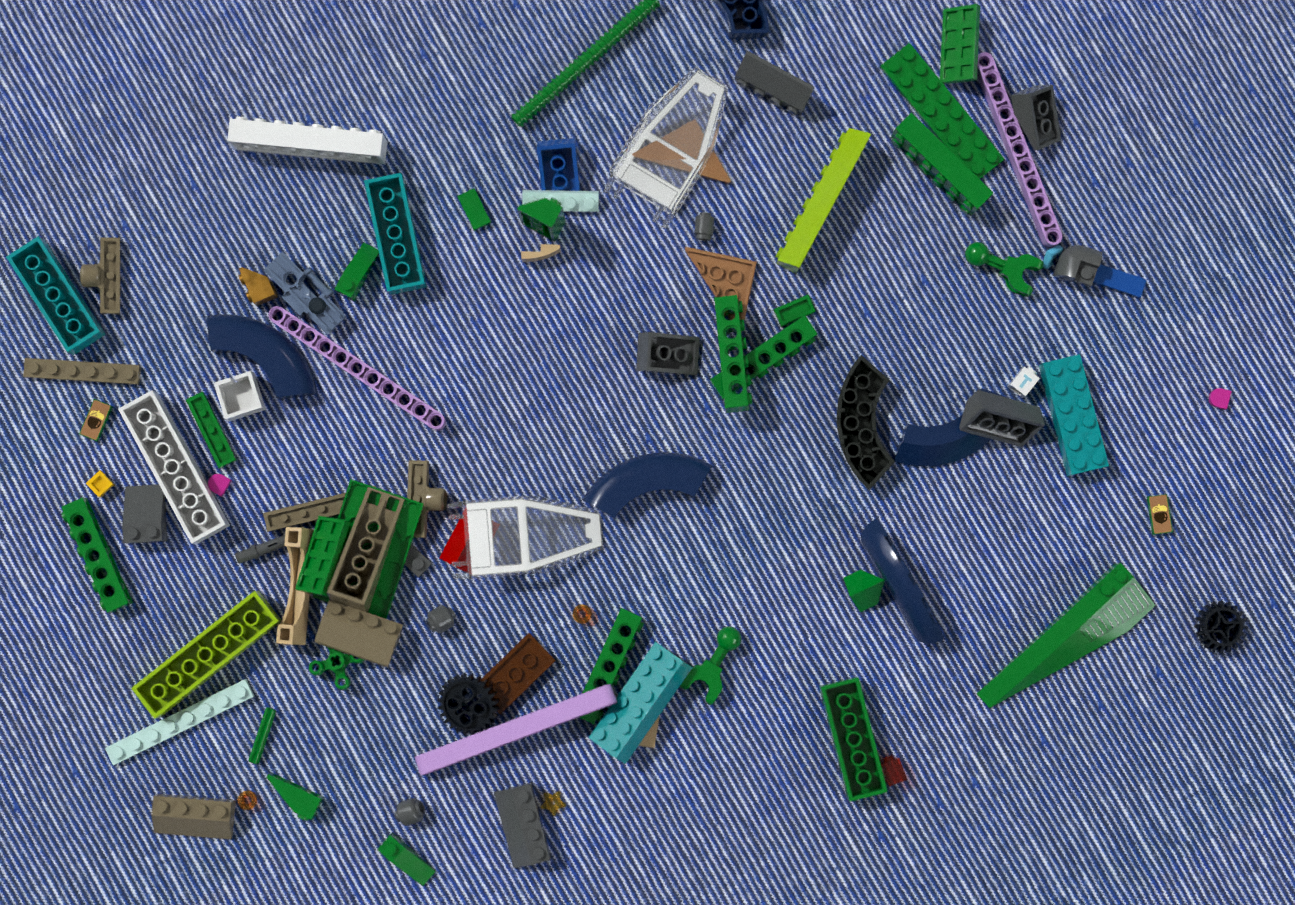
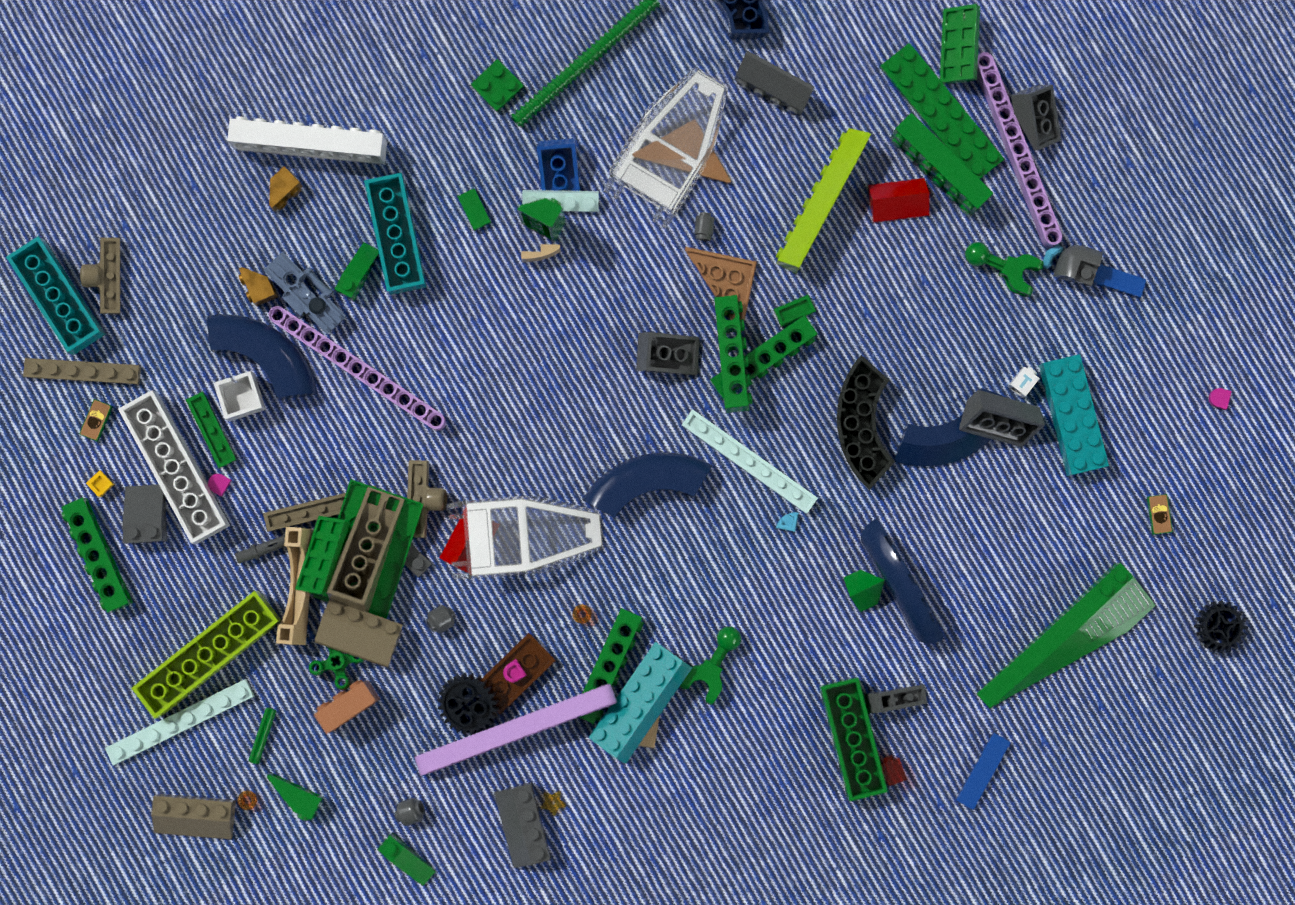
(282, 188): none -> pearl gold slope
(346, 705): none -> nougat brick
(497, 85): none -> green plate
(513, 671): none -> dark pink tile
(749, 461): none -> light aqua plate
(788, 522): none -> medium azure tile
(895, 699): none -> dark grey slope
(899, 200): none -> red slope
(983, 771): none -> blue tile

